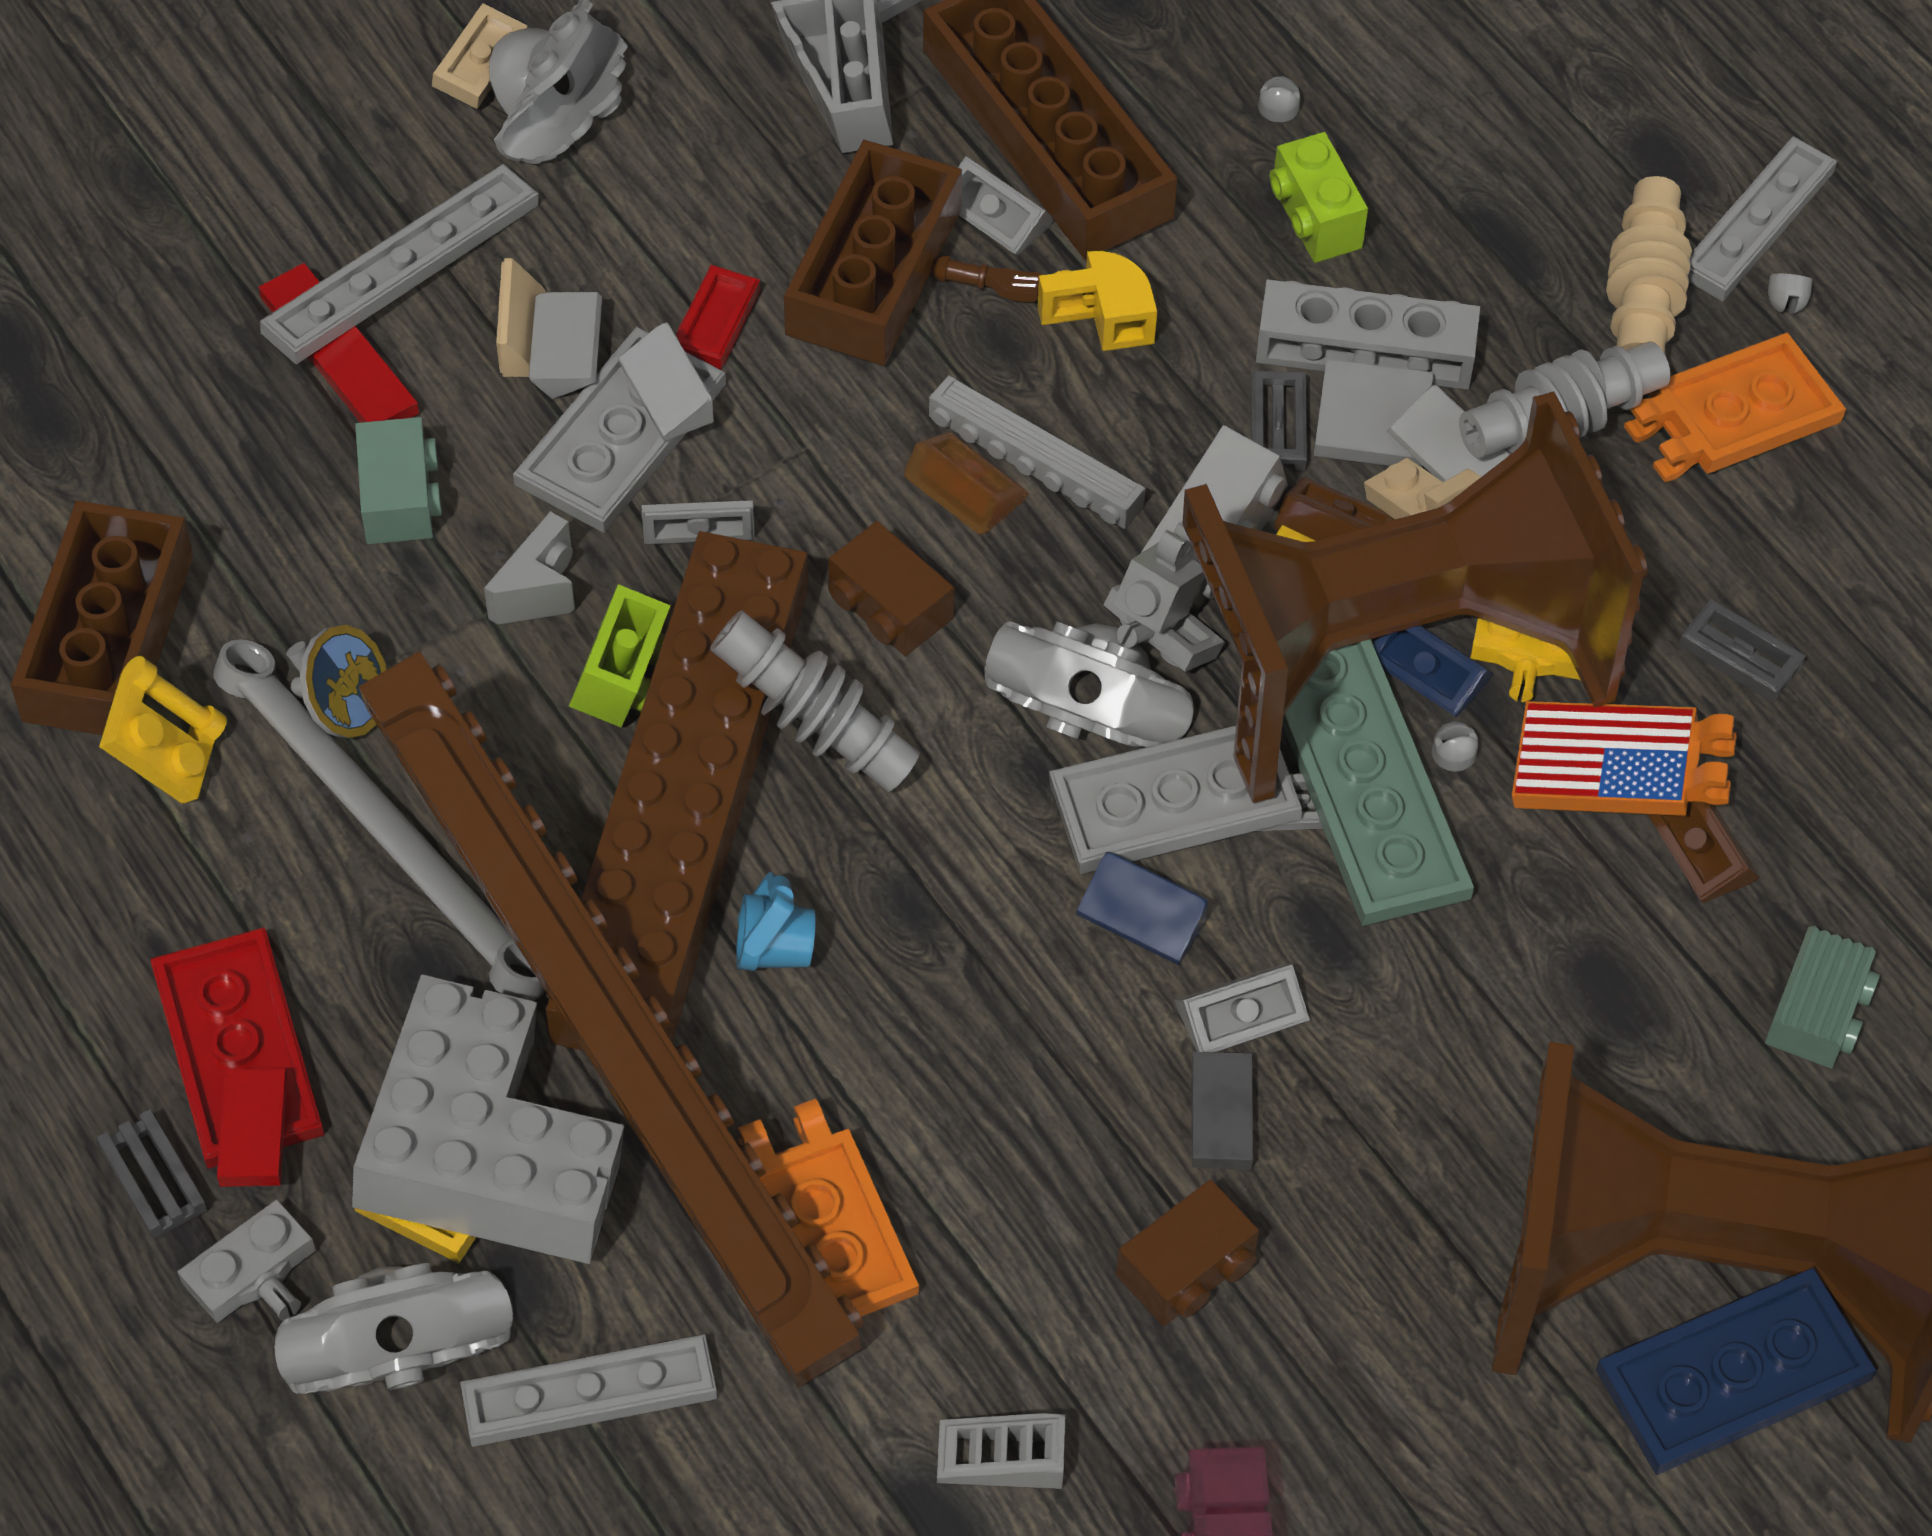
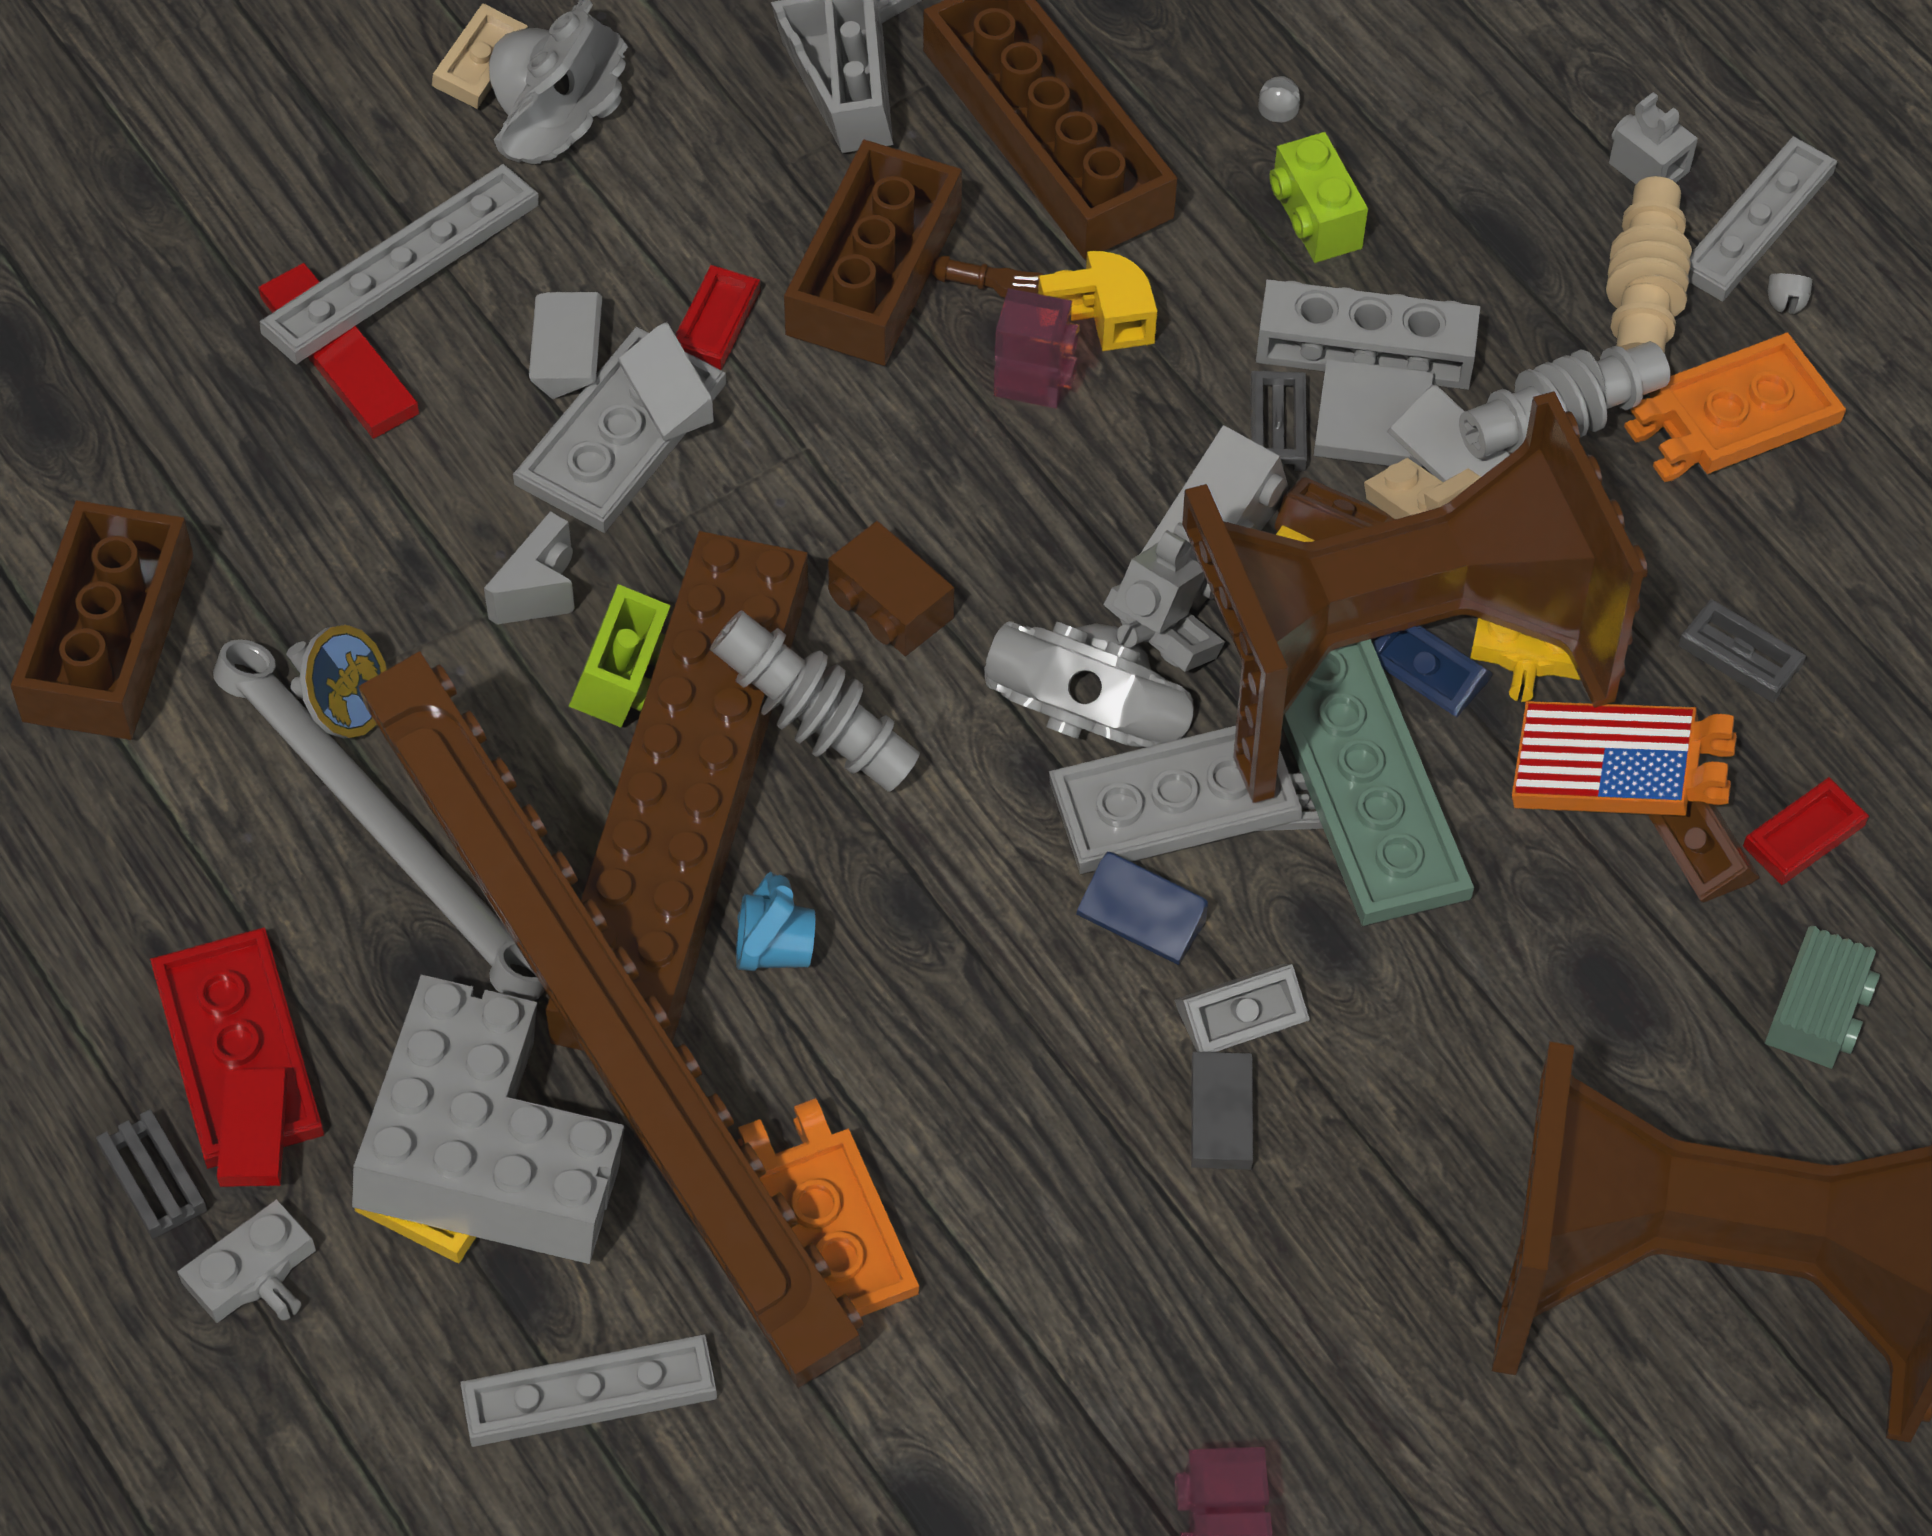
(152, 743): yellow plate -> none
(337, 1341): light grey piece -> none
(395, 480): sand green brick -> none
(515, 318): tan slope -> none
(684, 520): light grey slope -> none
(963, 482): clear orange slope -> none
(1000, 209): light grey slope -> none
(1020, 1473): light grey slope -> none
(1035, 348): none -> clear pink piece
(1036, 452): light grey piece -> none
(1188, 1254): reddish brown brick -> none
(1457, 752): light grey hinge -> none
(1652, 143): none -> light grey brick
(1735, 1371): dark blue plate -> none
(1805, 831): none -> red tile

